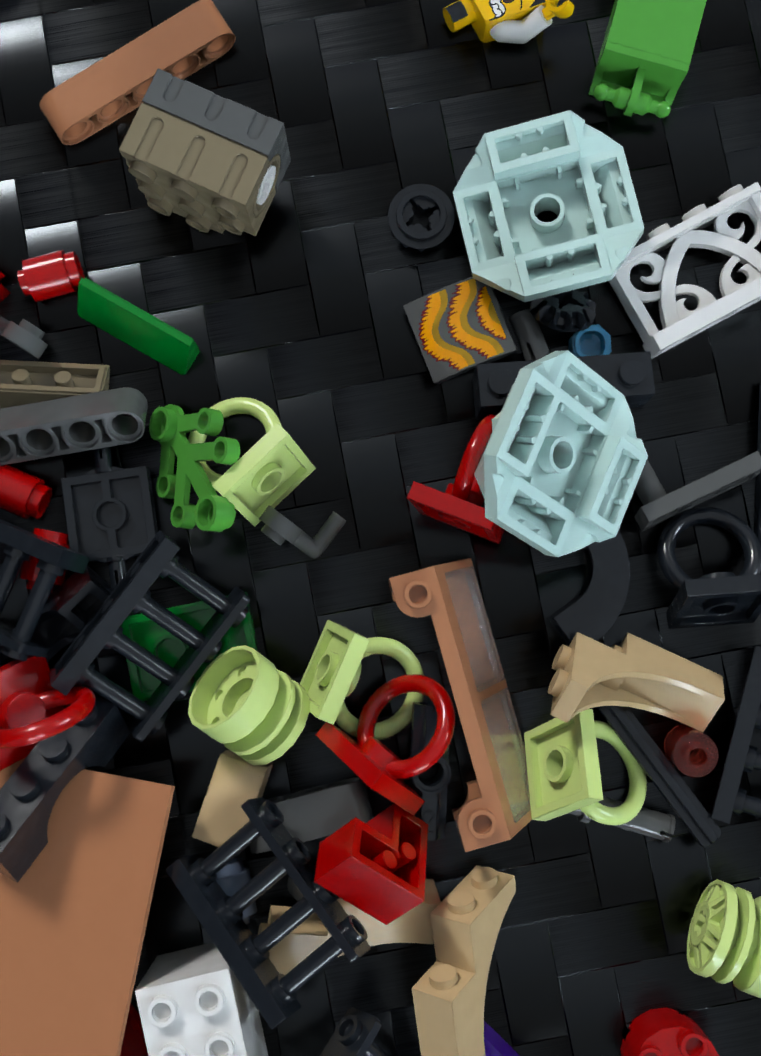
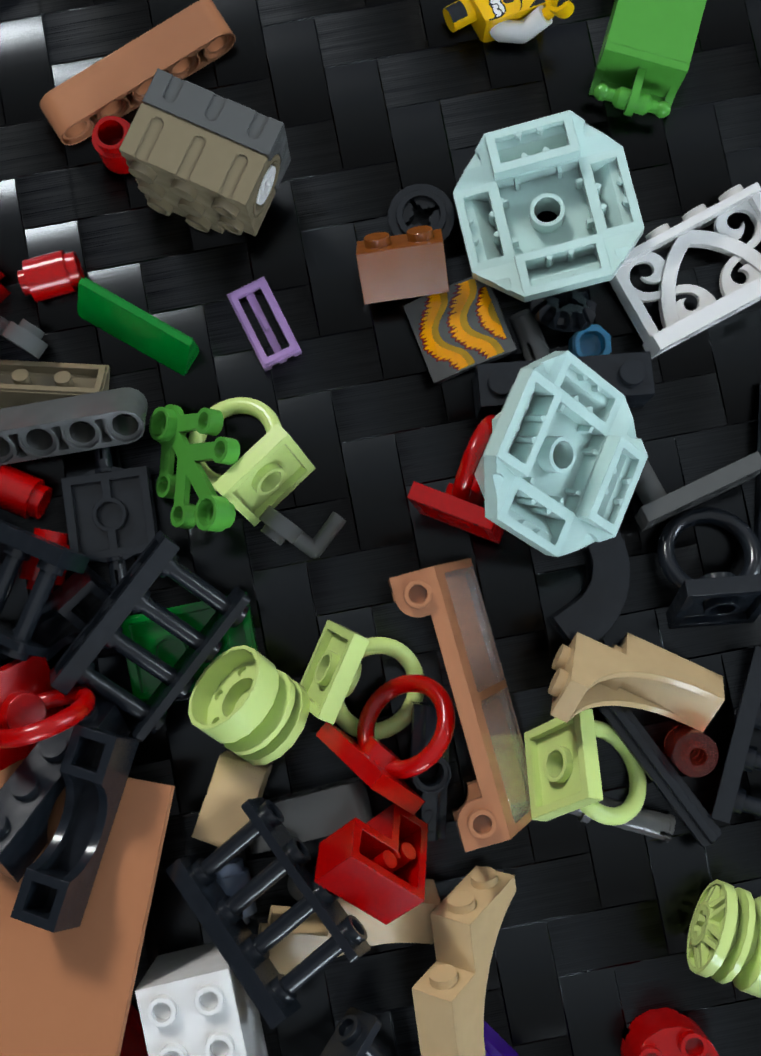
(62, 878): none -> black arch
(107, 139): none -> red brick
(279, 356): none -> lavender tile
(402, 265): none -> dark orange brick

